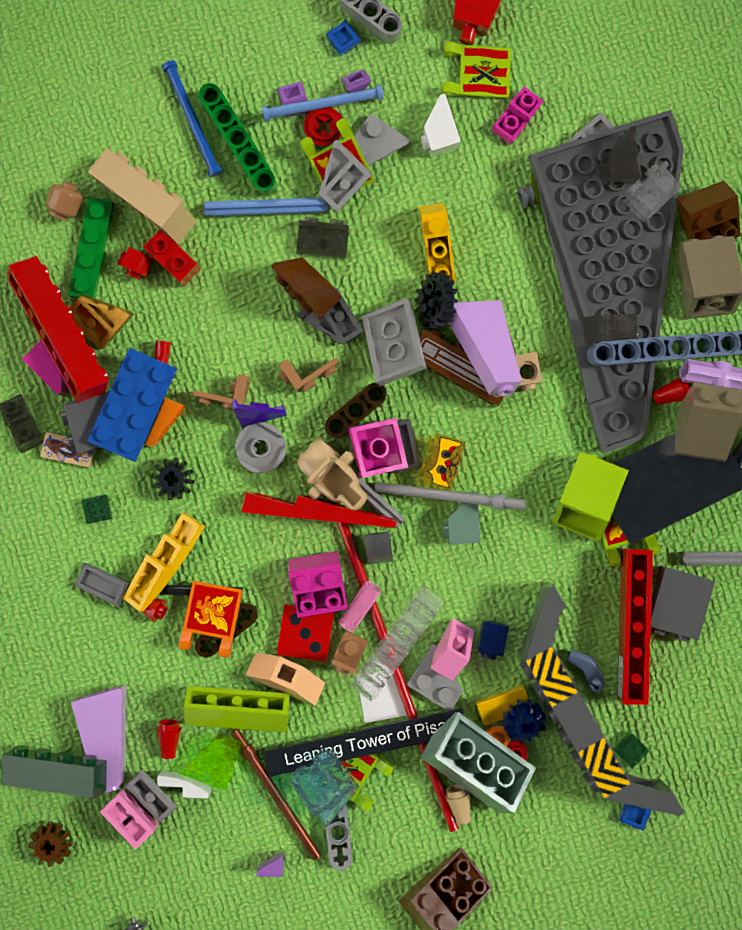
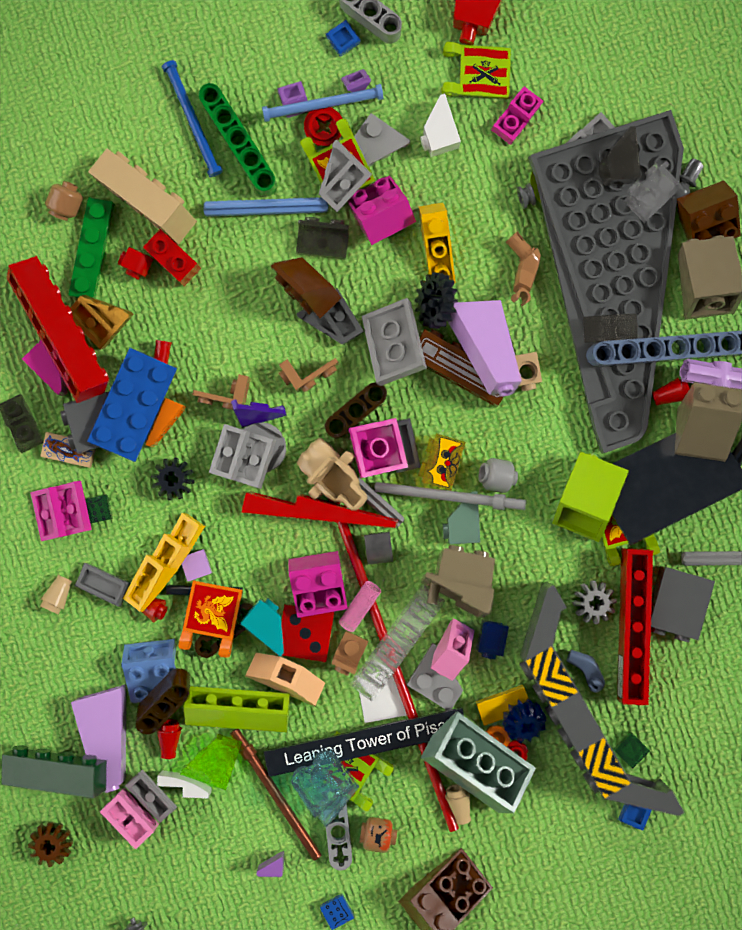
(56, 595): none -> tan cone
(61, 511): none -> dark pink slope
(147, 665): none -> medium blue bracket
(163, 701): none -> dark brown beam
(196, 565): none -> lavender tile
(242, 456): none -> light grey slope
(265, 624): none -> teal slope
(337, 911): none -> blue tile
(377, 835): none -> medium nougat head
(381, 209): none -> dark pink slope
(463, 579): none -> dark tan piece
(497, 475): none -> light grey head
(526, 269): none -> medium nougat arm
(600, 608): none -> light grey gear
(688, 177): none -> dark grey axle

